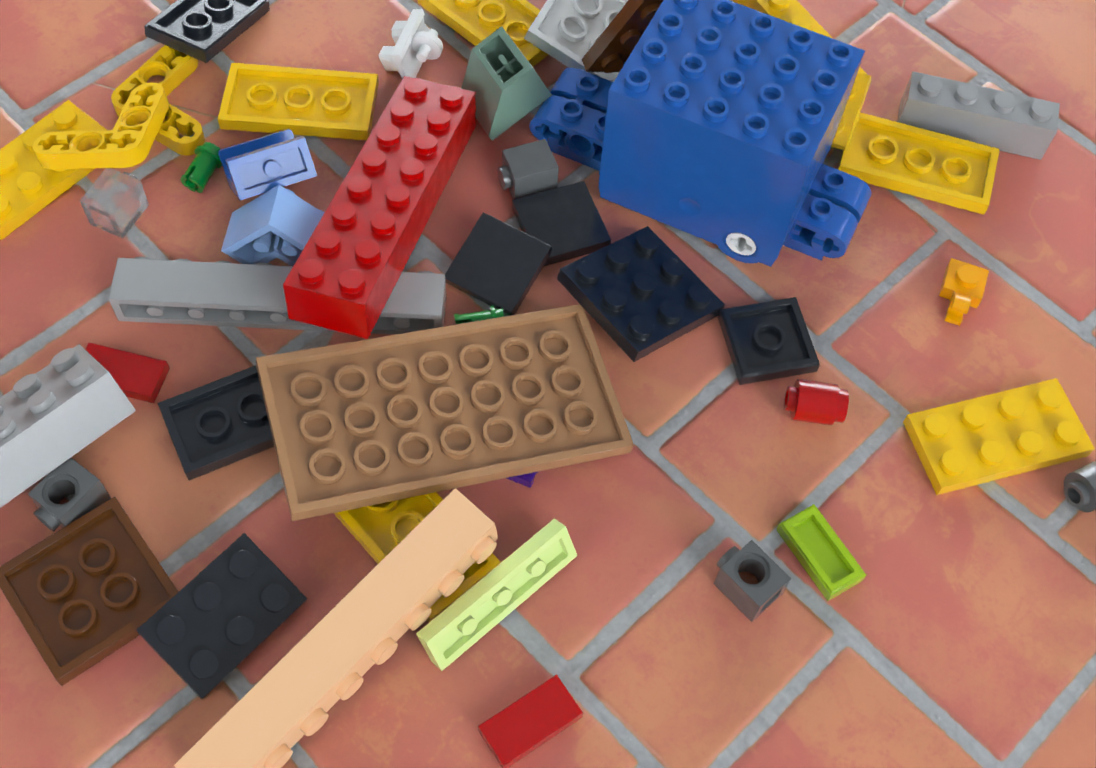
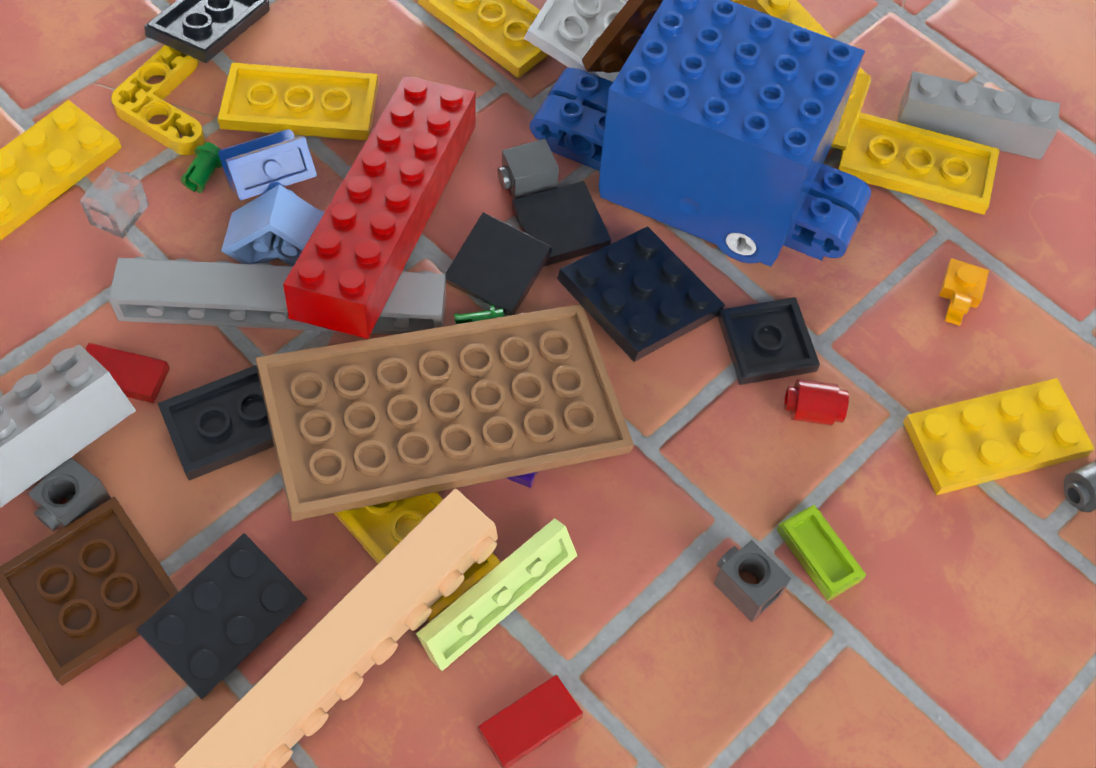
(114, 148): yellow beam -> none
(412, 45): white hips -> none
(503, 83): sand green slope -> none

